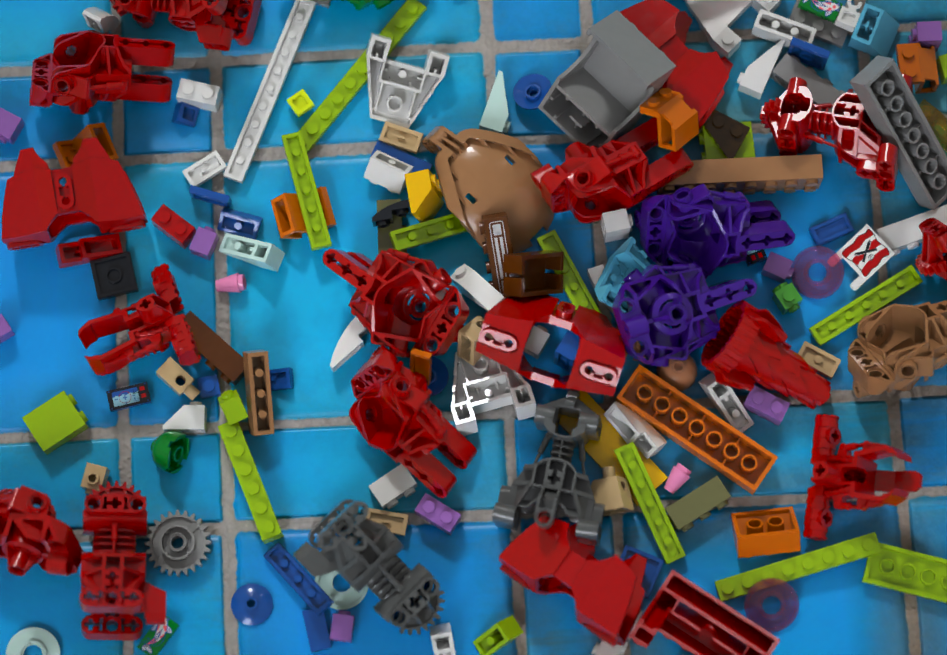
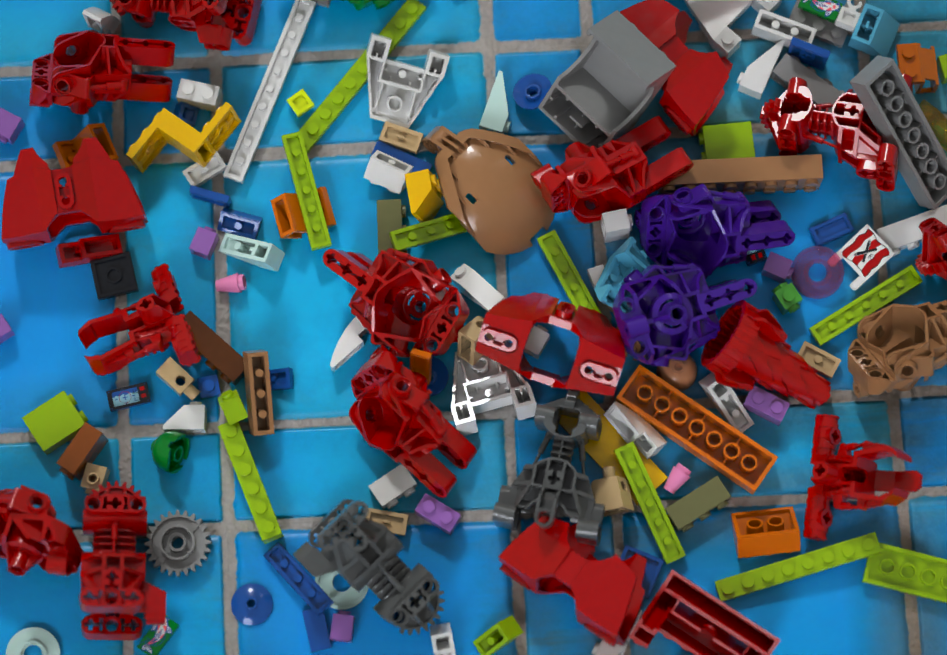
(82, 449): none -> dark orange brick
(172, 130): none -> yellow bracket
(173, 226): red brick -> none
(384, 217): black slope -> none
(497, 243): reddish brown brick -> none
(527, 273): reddish brown piece -> none
(567, 351): blue brick -> none
(674, 118): orange piece -> none
(726, 132): dark brown wing -> none
(764, 589): piece -> none
(927, 34): medium lavender brick -> none

